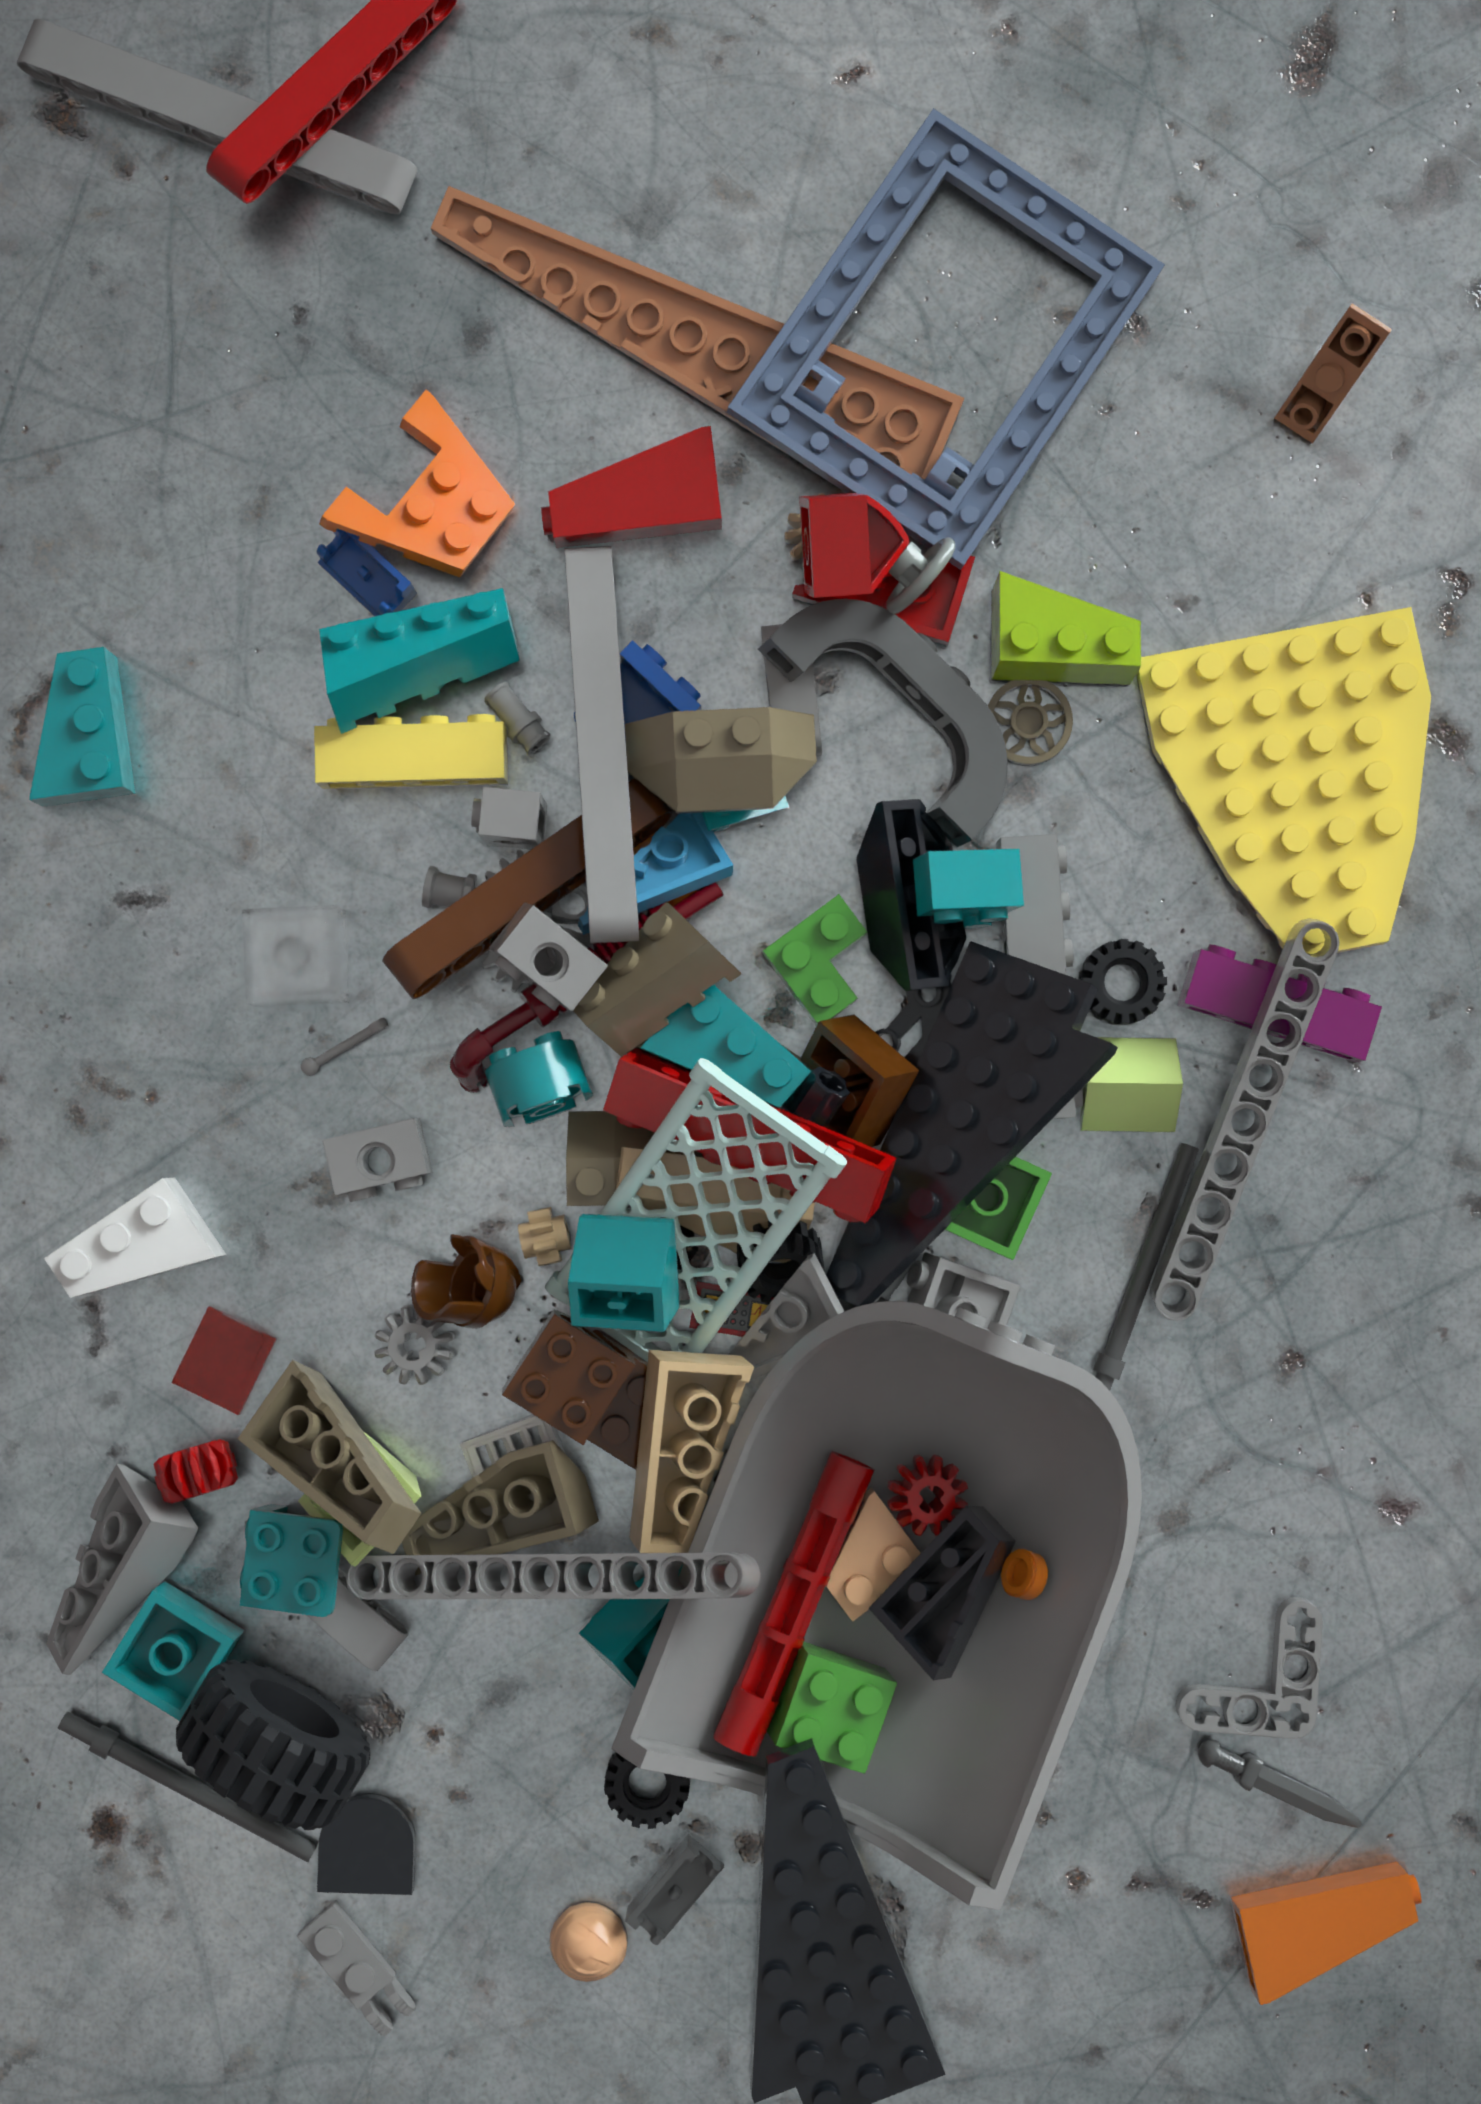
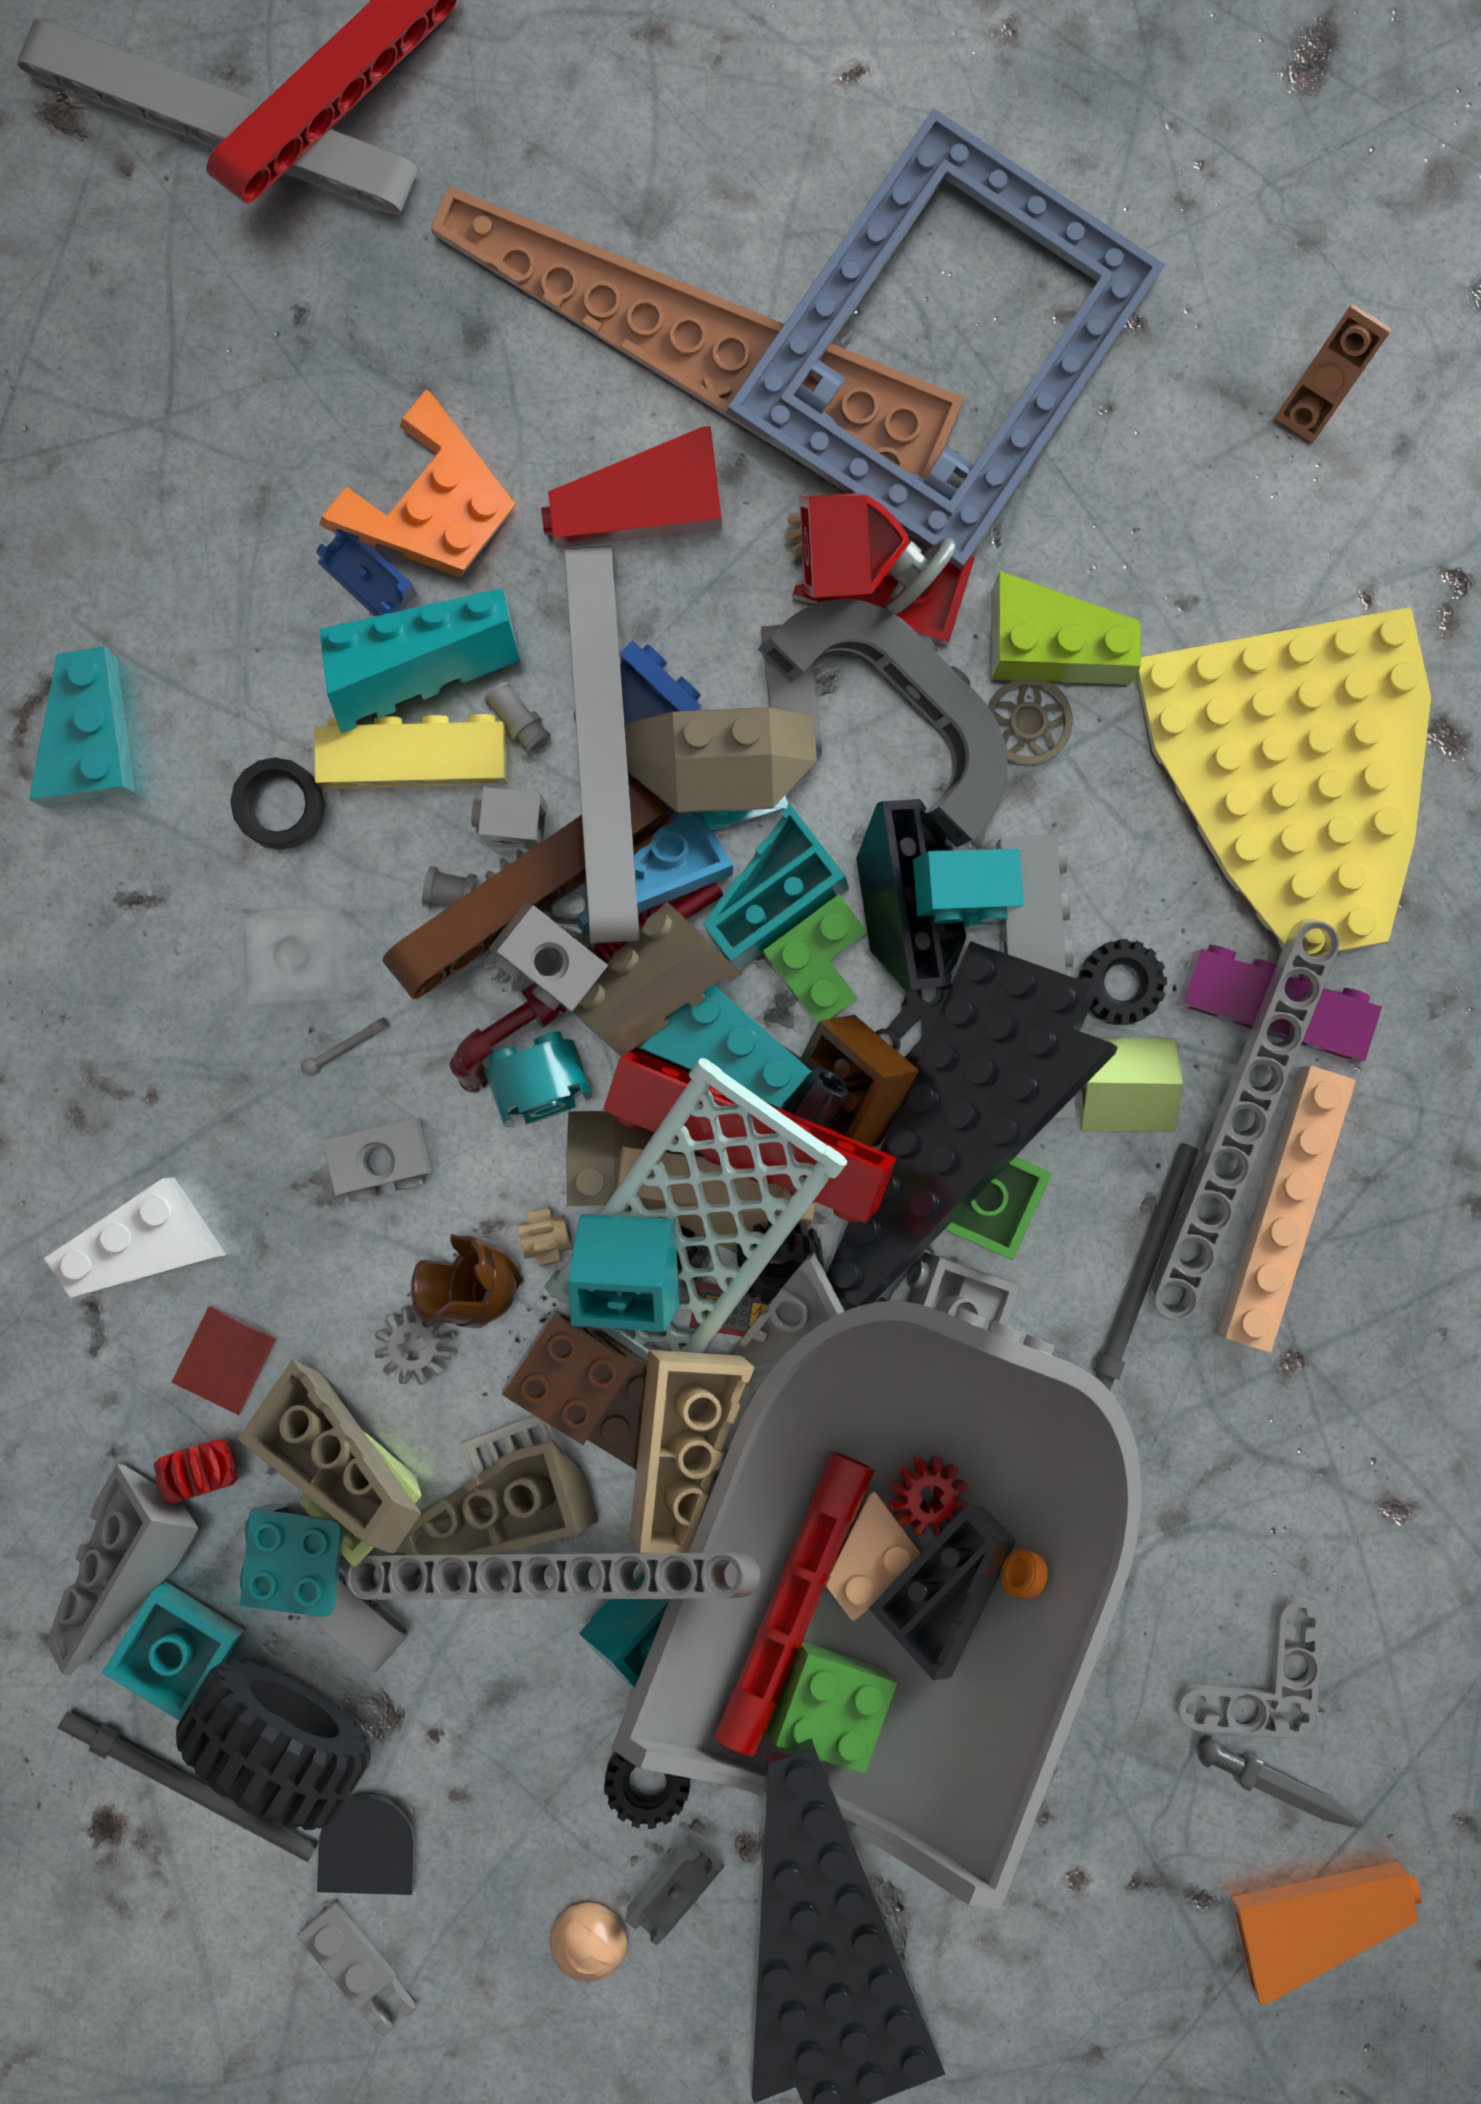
(242, 796): none -> black tyre
(775, 891): none -> teal wedge
(1285, 1207): none -> light nougat brick

